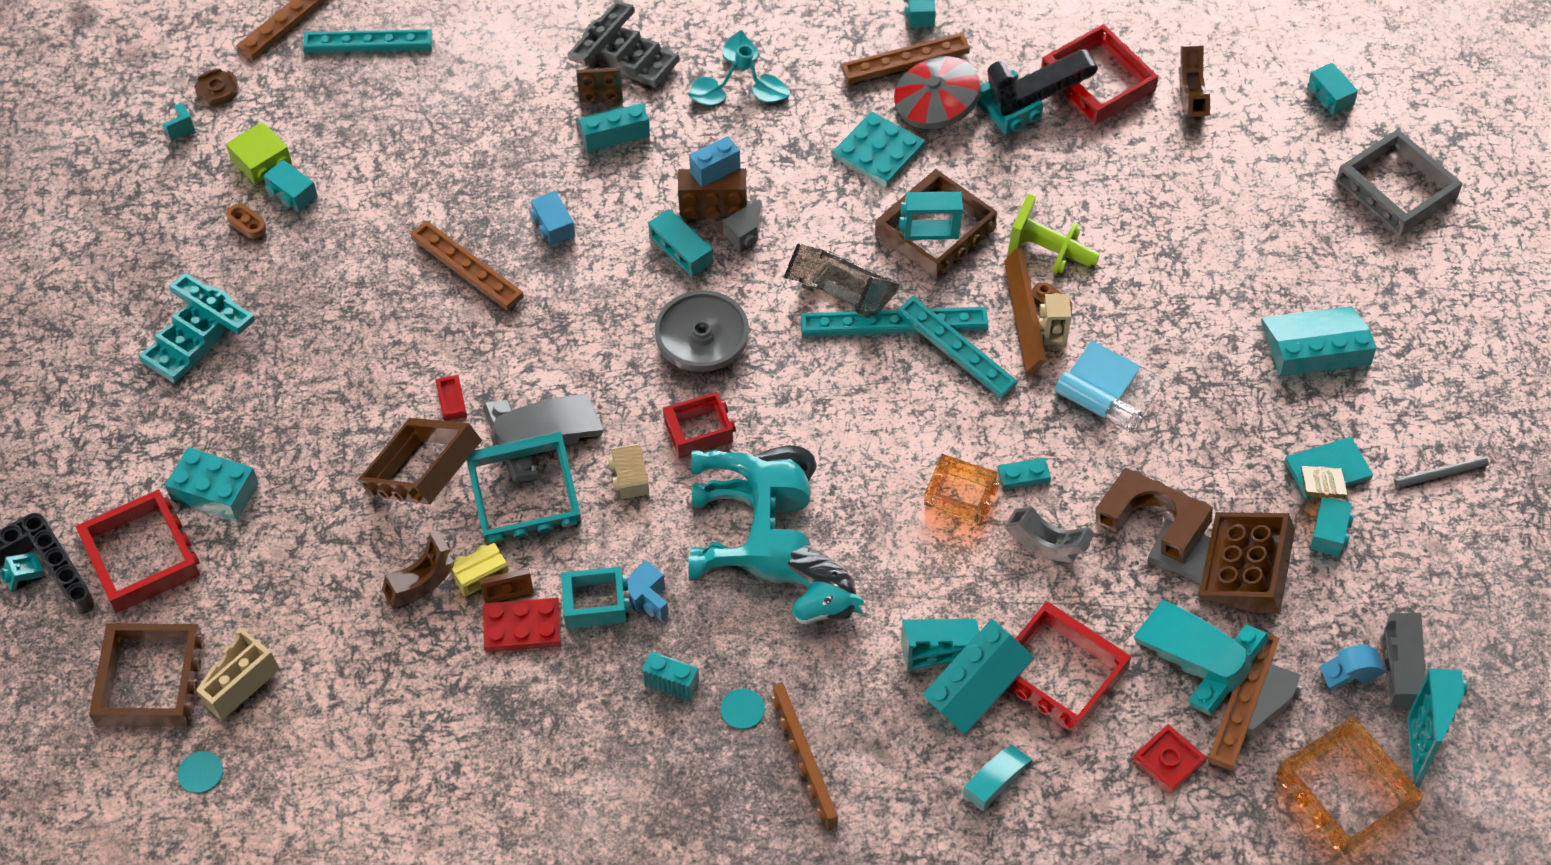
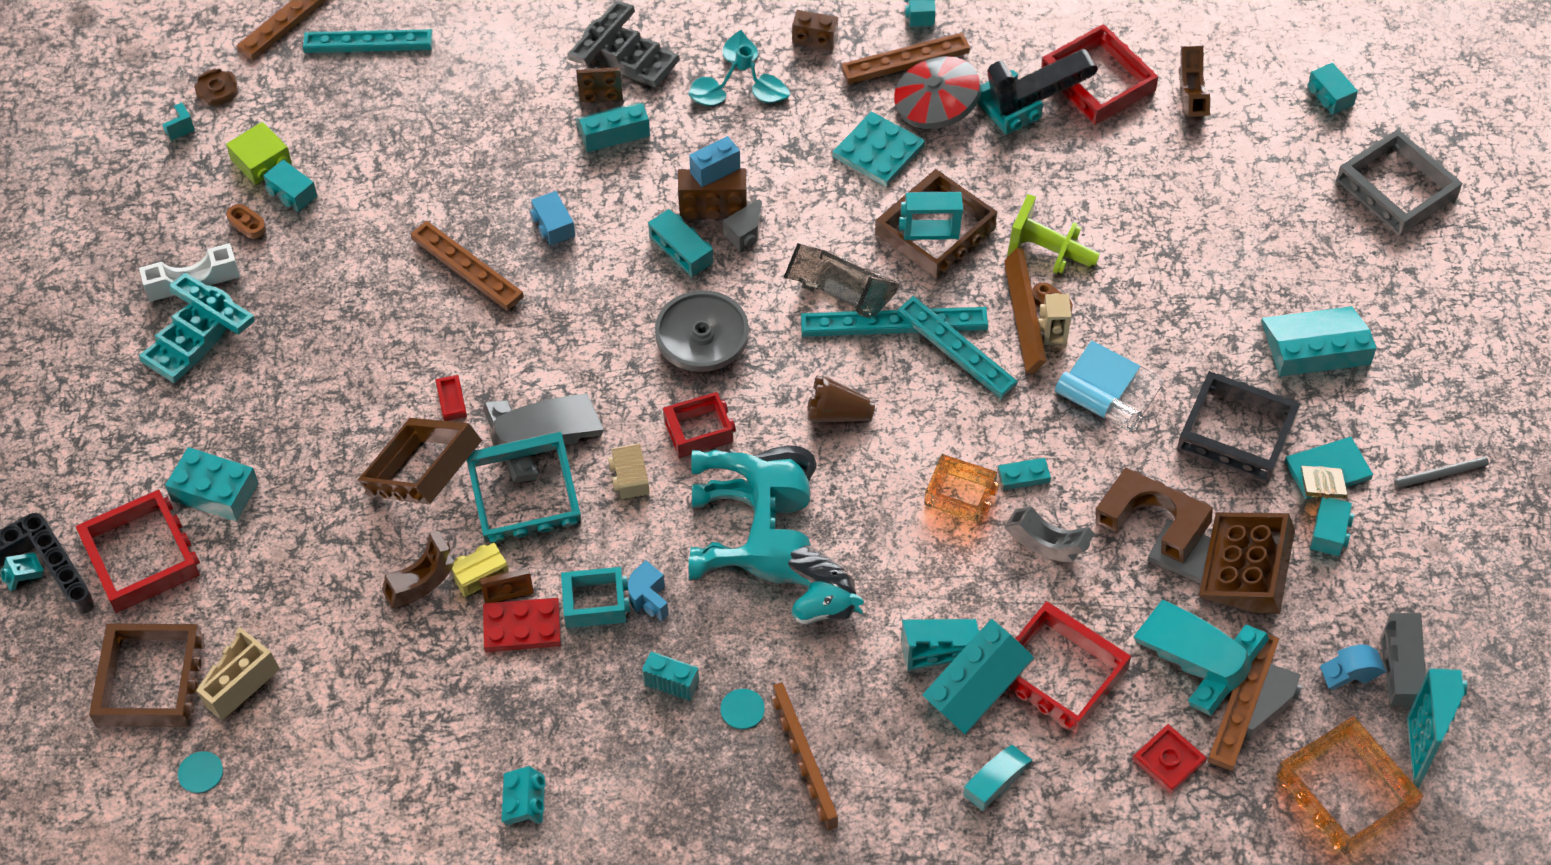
(214, 268): none -> white arch
(523, 796): none -> teal bracket
(815, 29): none -> reddish brown brick
(838, 403): none -> reddish brown cone
(1225, 454): none -> black window

